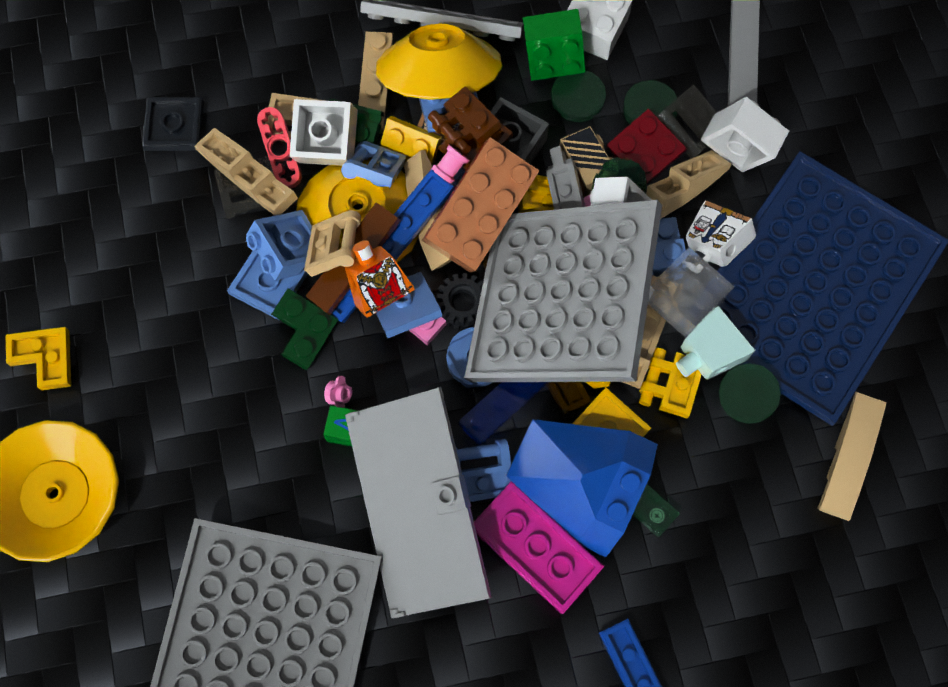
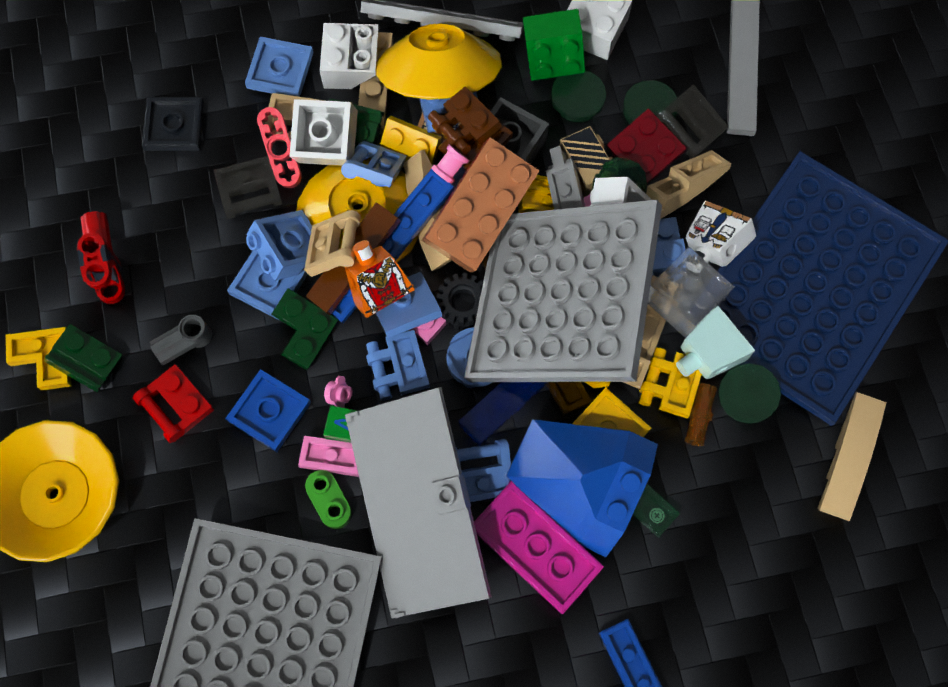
(83, 358): none -> dark green plate
(98, 258): none -> red connector
(178, 340): none -> dark grey piece
(181, 397): none -> red plate
(246, 172): tan slope -> none
(268, 410): none -> blue plate
(279, 67): none -> medium blue plate
(328, 456): none -> bright pink plate
(328, 498): none -> bright green plate
(348, 54): none -> white slope
(406, 361): none -> medium blue plate
(700, 414): none -> clear orange pin
(745, 135): white brick -> none

